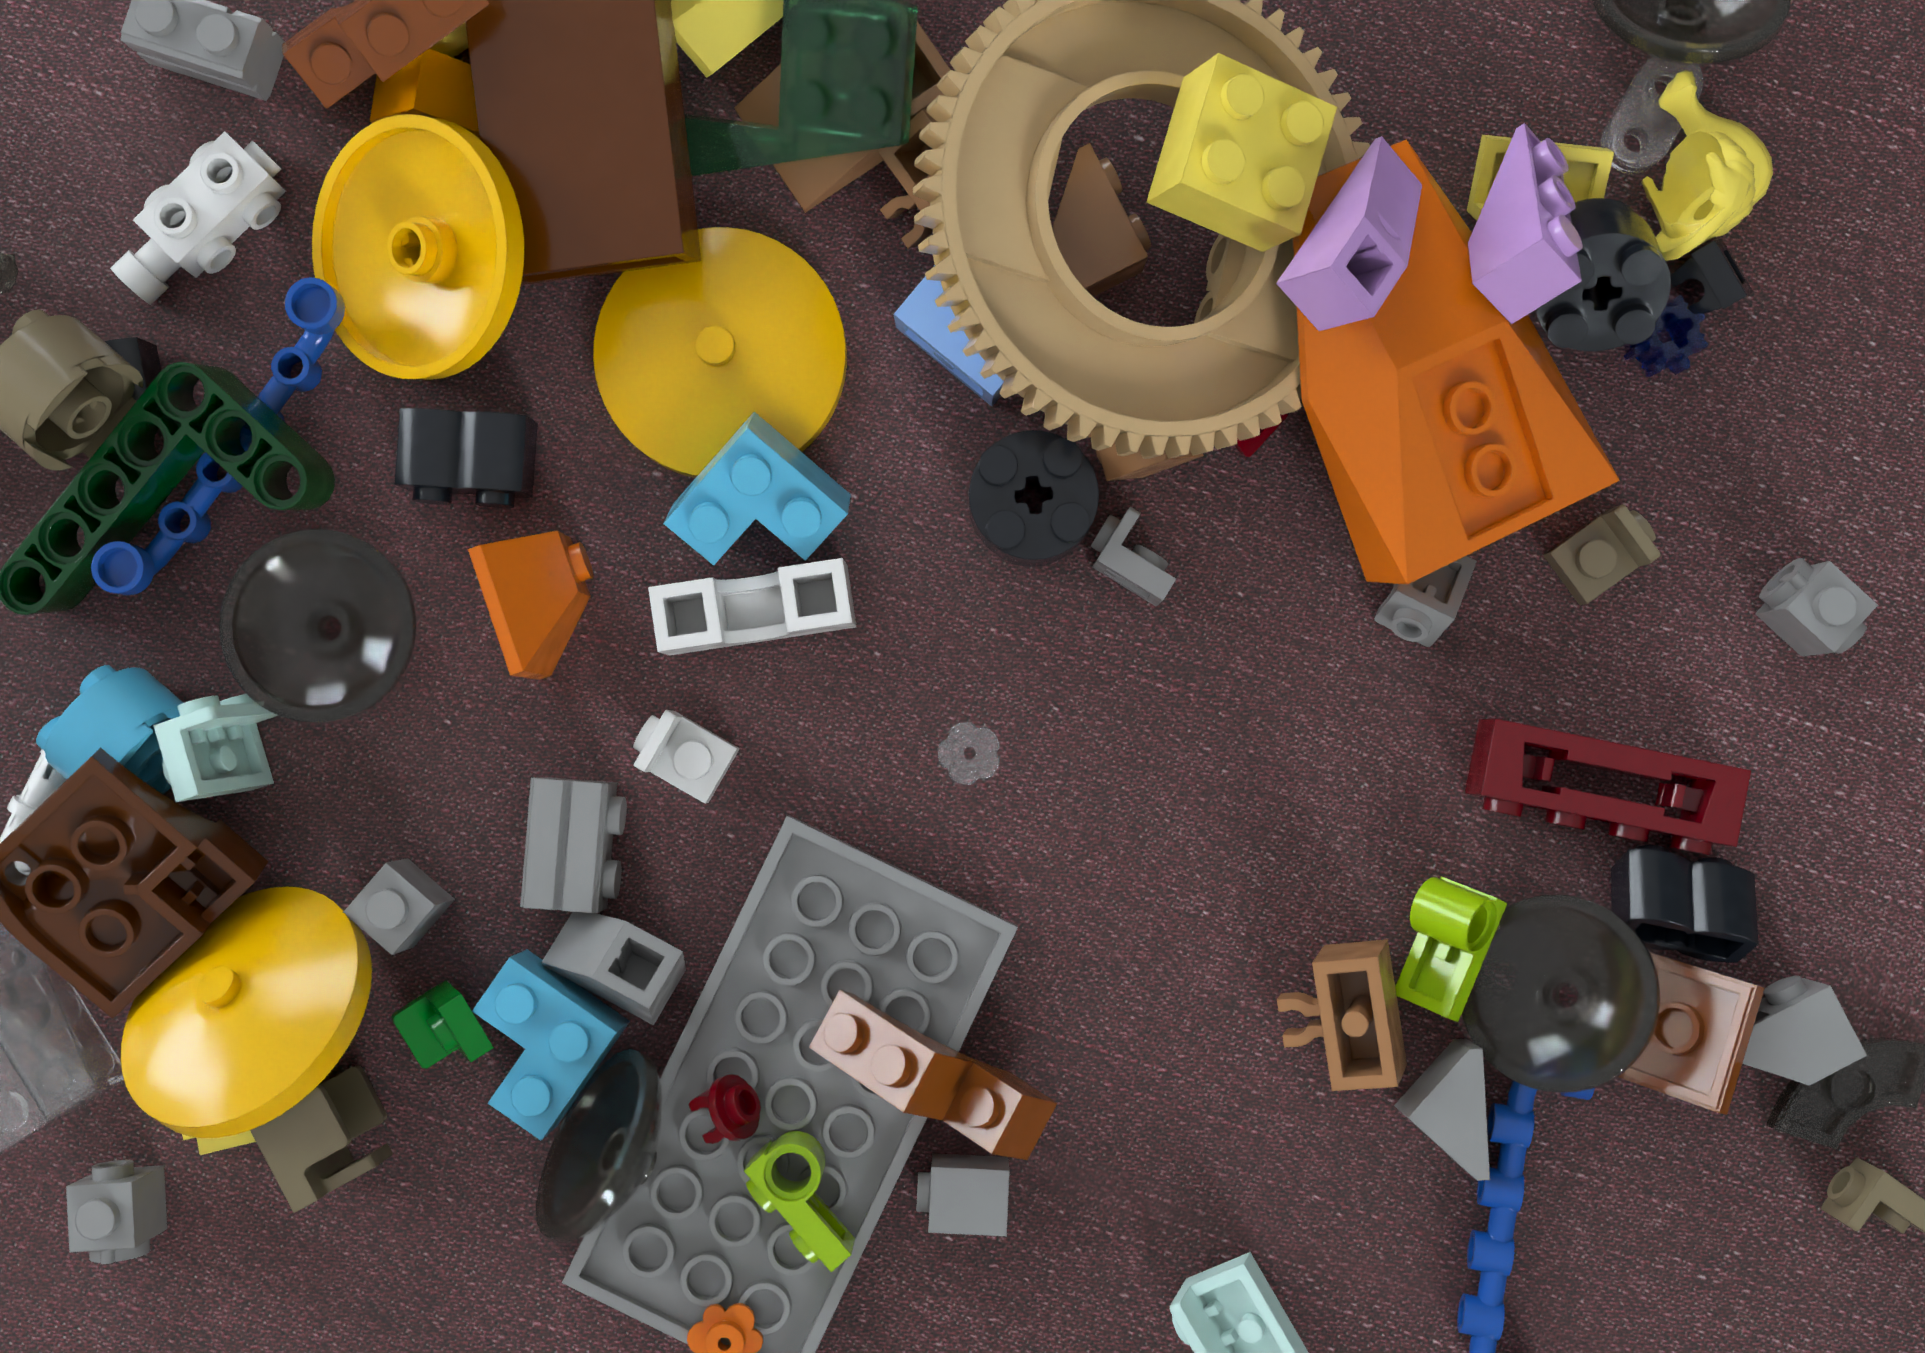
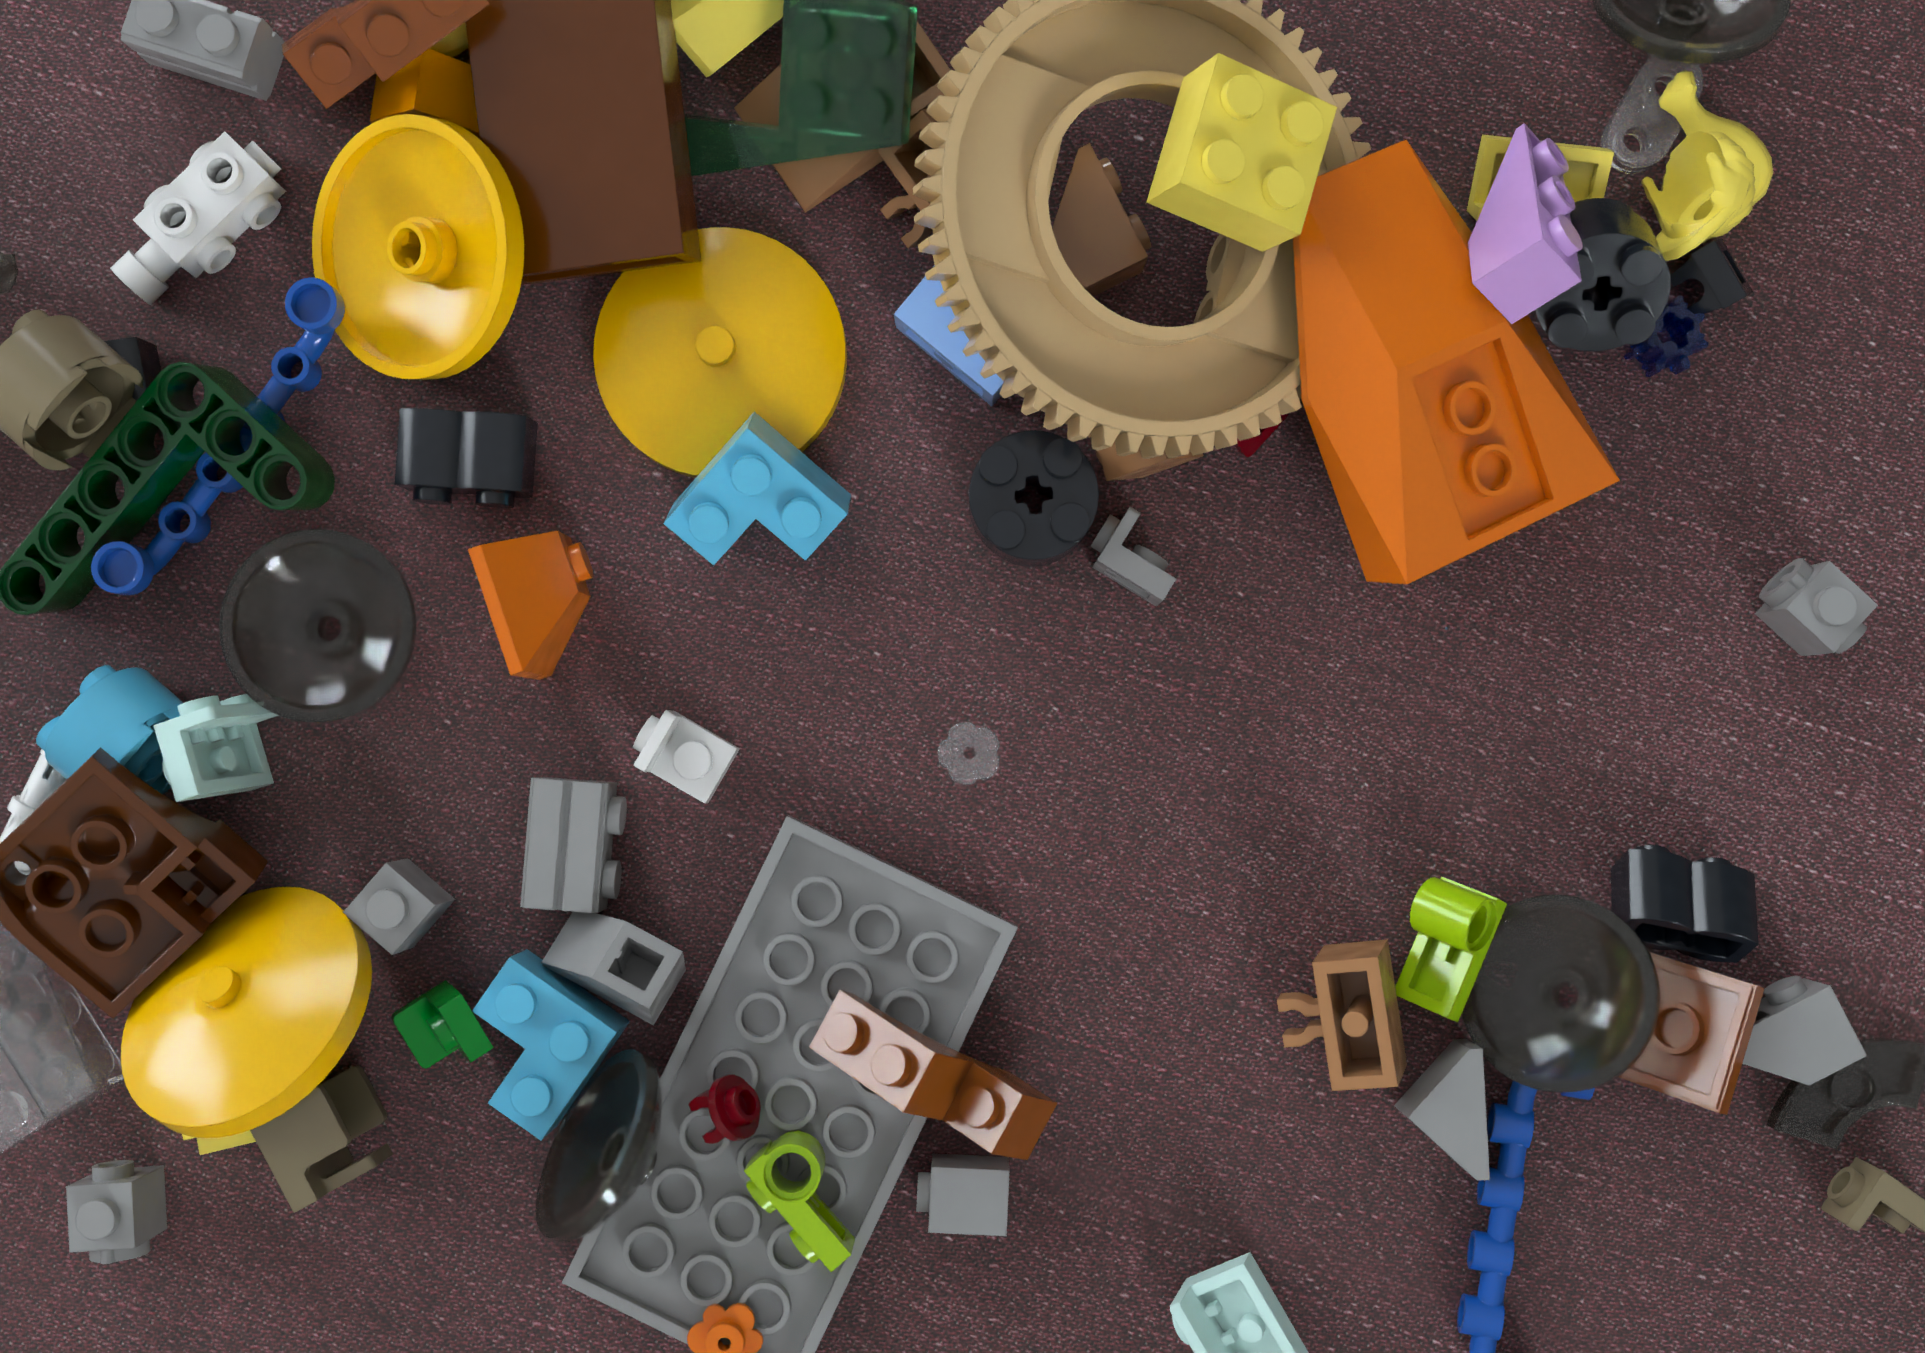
(752, 609): white arch -> none
(1357, 243): lavender slope -> none
(1428, 605): light grey bracket -> none
(1603, 552): dark tan bracket -> none
(1709, 807): dark red brick -> none

